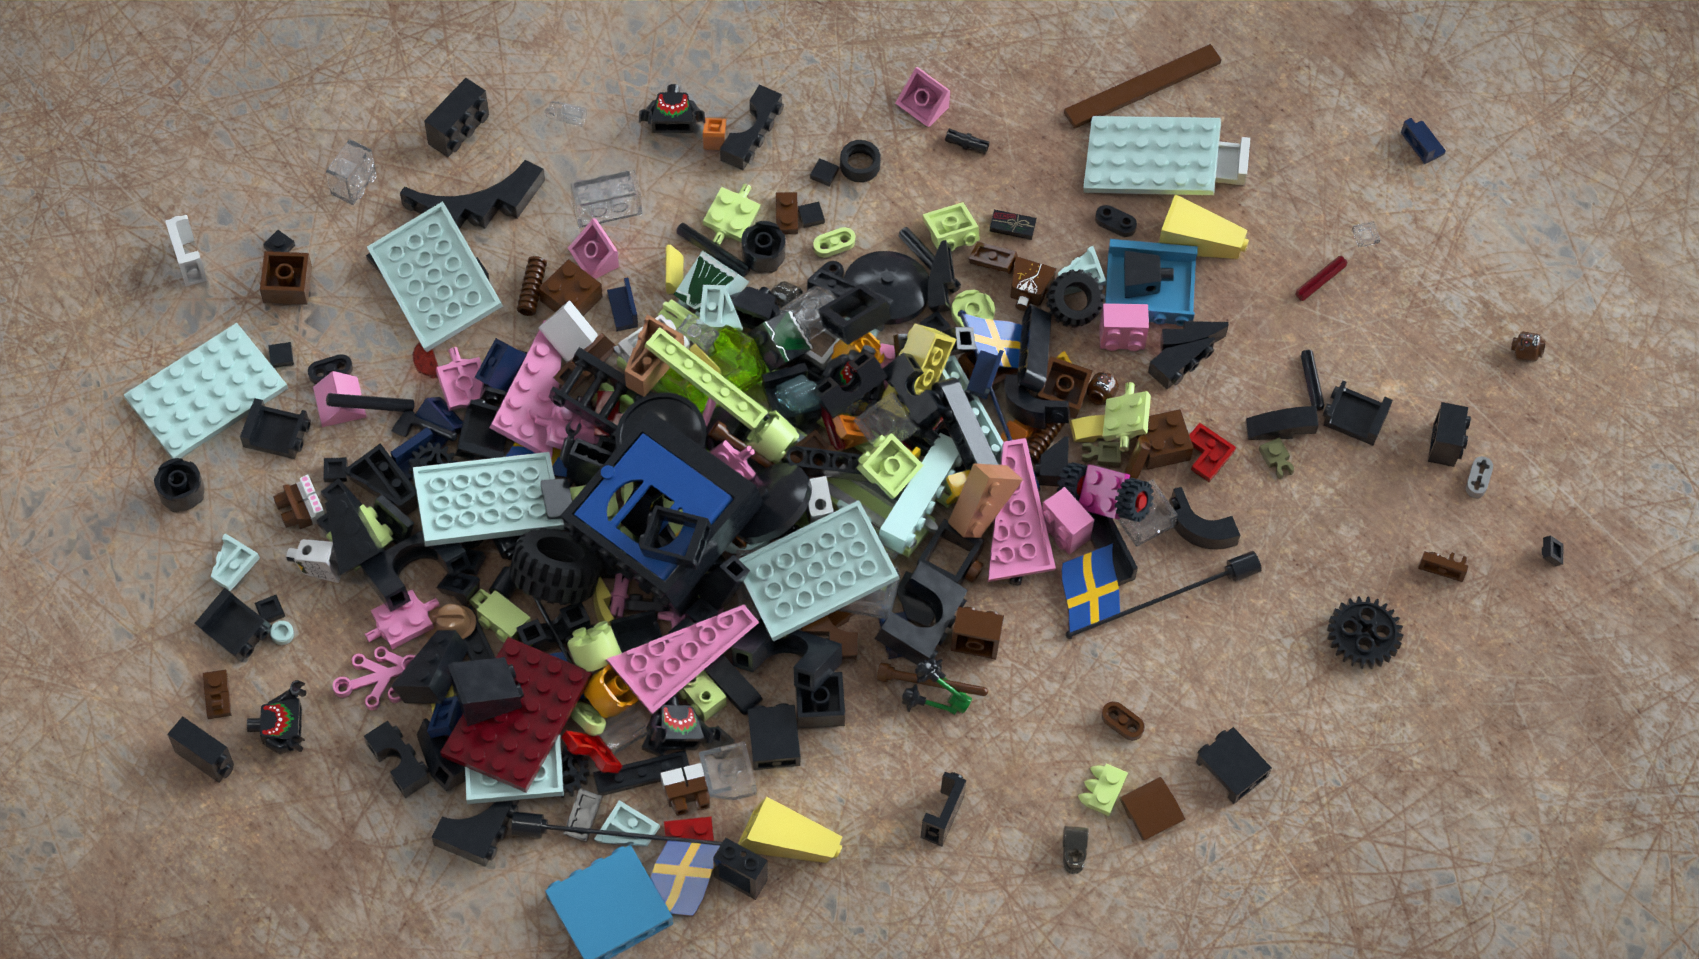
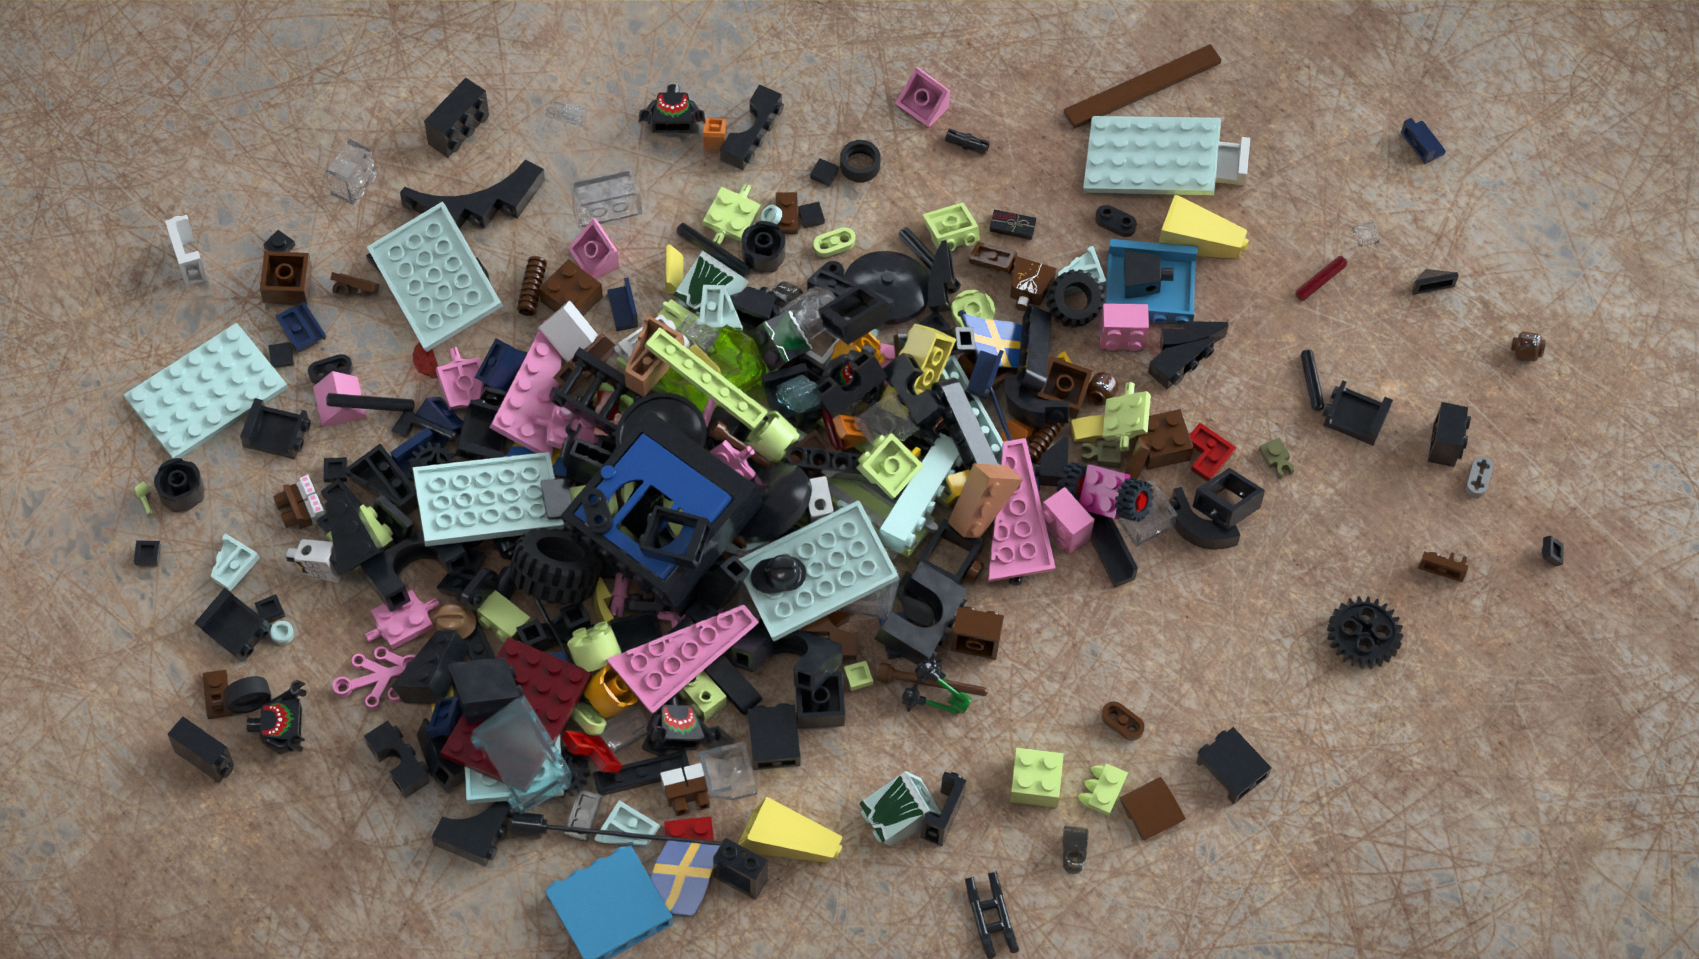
(141, 492): none -> yellowish green hand
(147, 553): none -> black plate
(247, 694): none -> black tyre
(300, 327): none -> dark blue plate
(363, 286): none -> reddish brown plate
(479, 589): none -> black plate
(523, 755): none -> clear light blue windscreen
(597, 510): none -> black plate
(772, 214): none -> light aqua tile
(778, 574): none -> black piece
(858, 675): none -> yellowish green plate
(898, 808): none -> slope
(997, 902): none -> black piece
(1036, 777): none -> yellowish green brick
(1094, 591): flag -> none
(1228, 514): none -> black window
(1282, 423): black slope -> none
(1434, 280): none -> black slope

